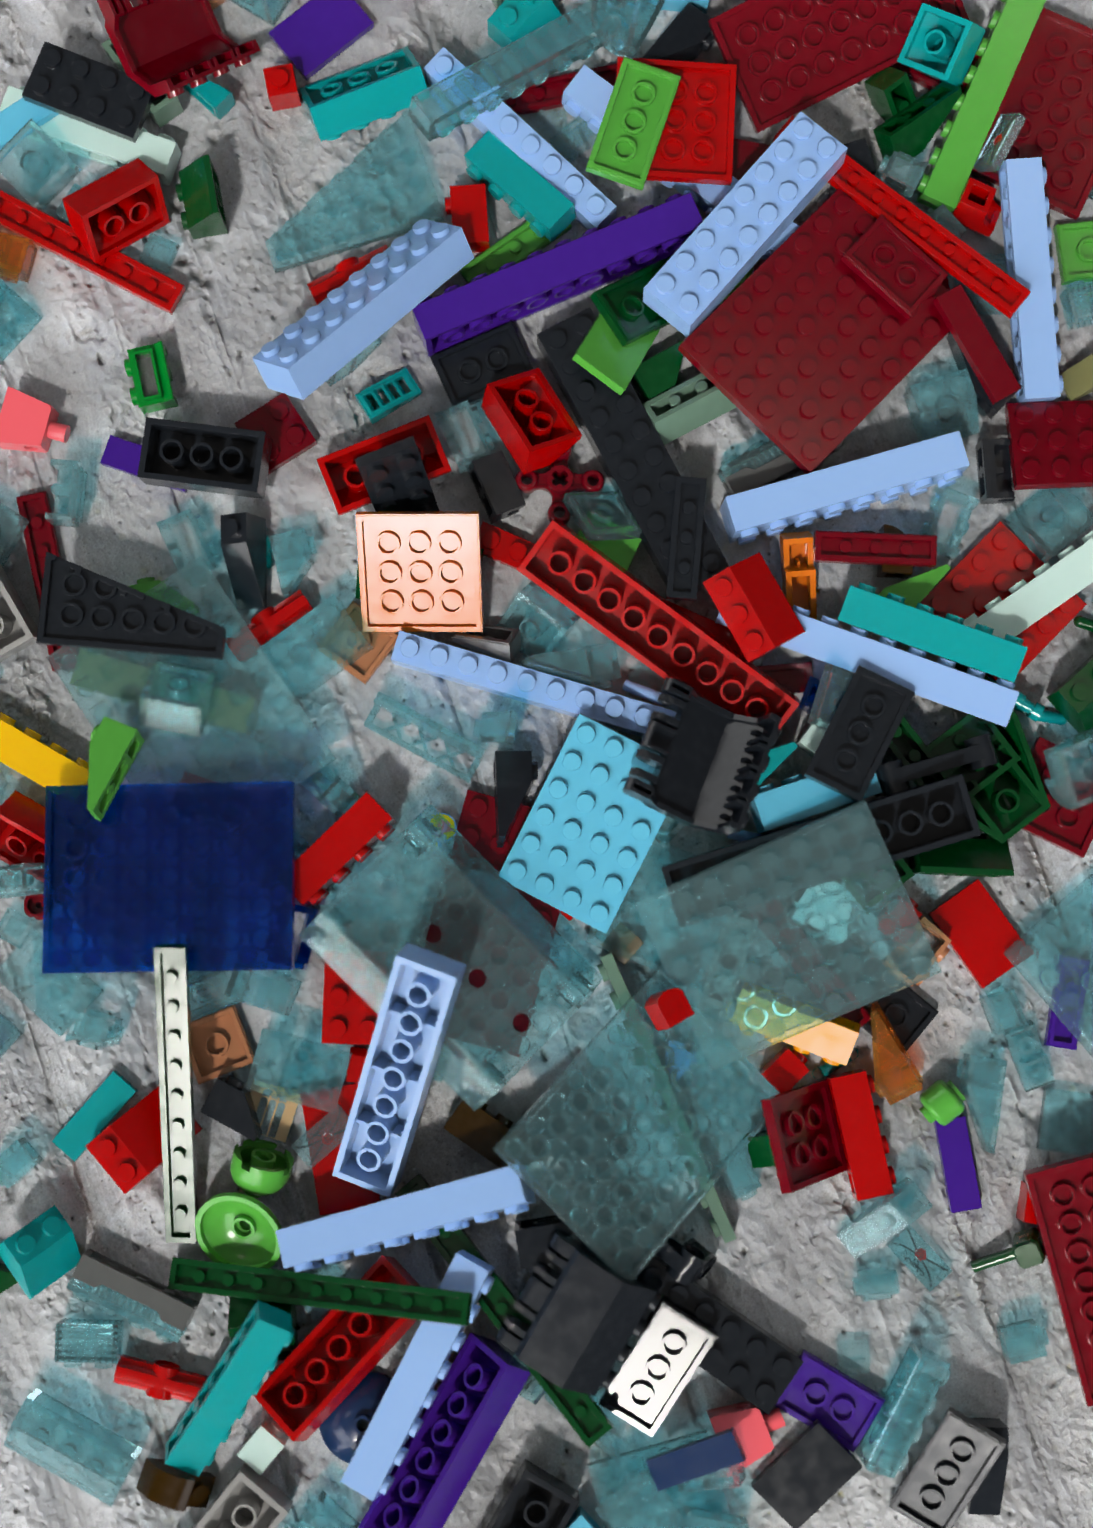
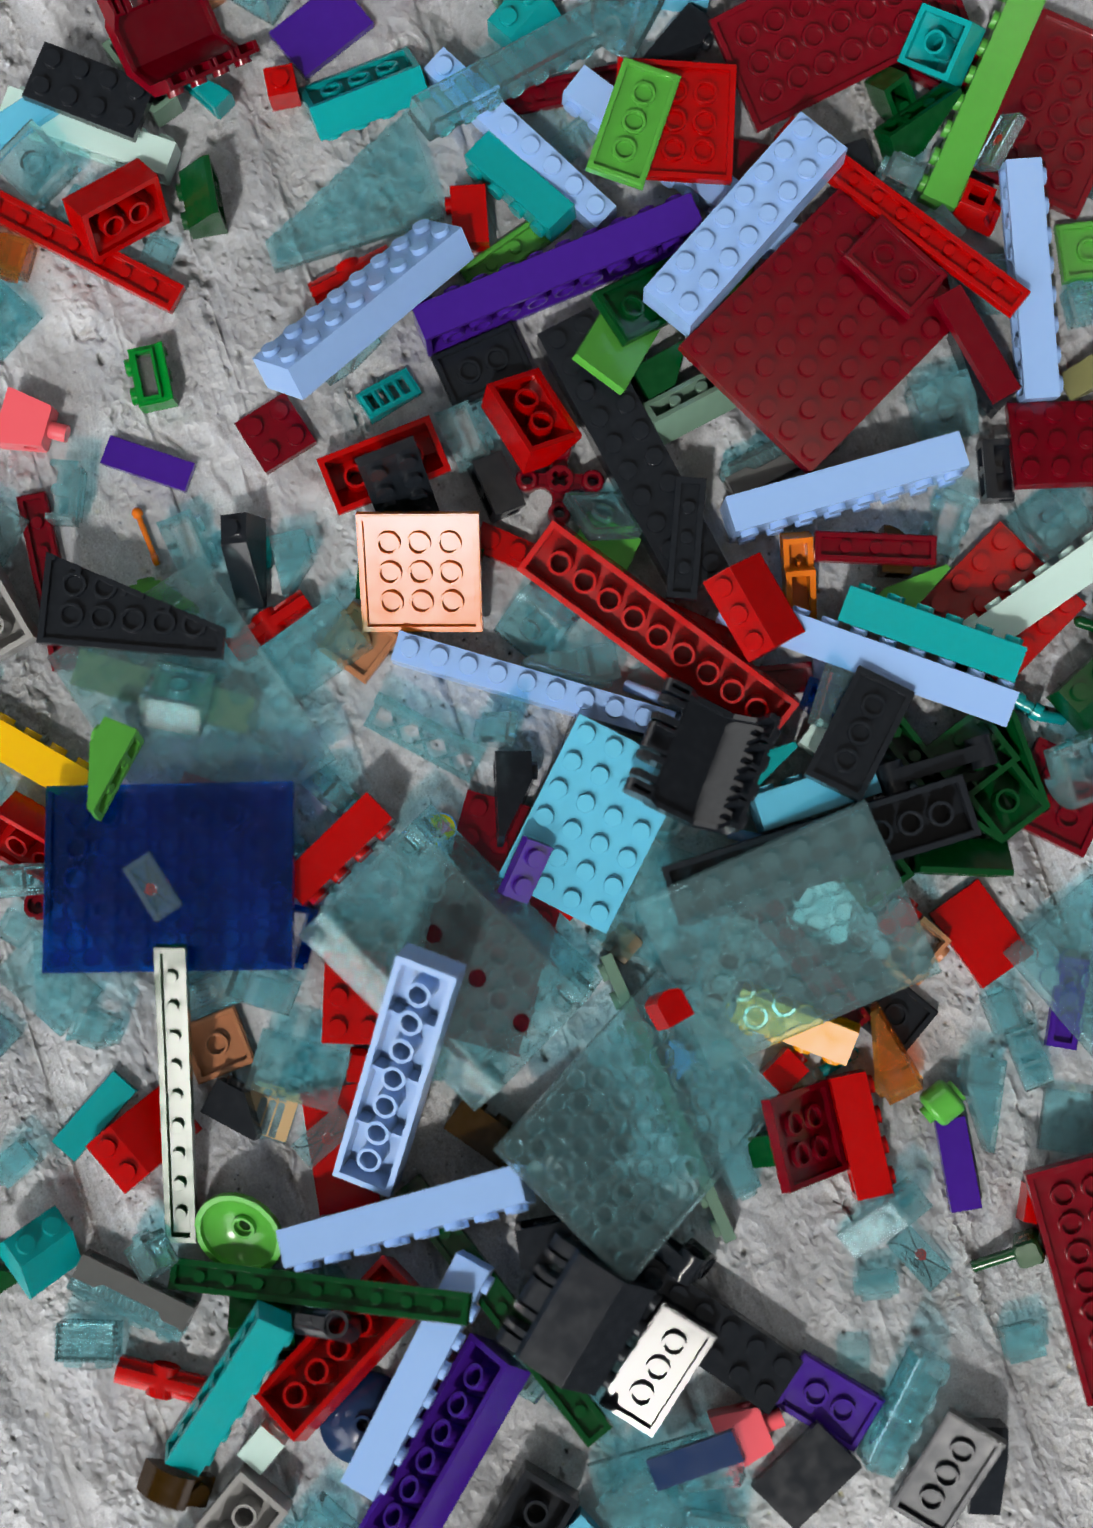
(72, 1446): clear light blue slope -> none
(137, 513): none -> orange hinge
(151, 1254): none -> clear light blue brick
(152, 887): none -> clear light blue tile
(205, 458): black brick -> none
(260, 1168): bright green cylinder -> none
(326, 1324): none -> black piece
(494, 641): flat silver slope -> none
(525, 869): none -> dark purple plate

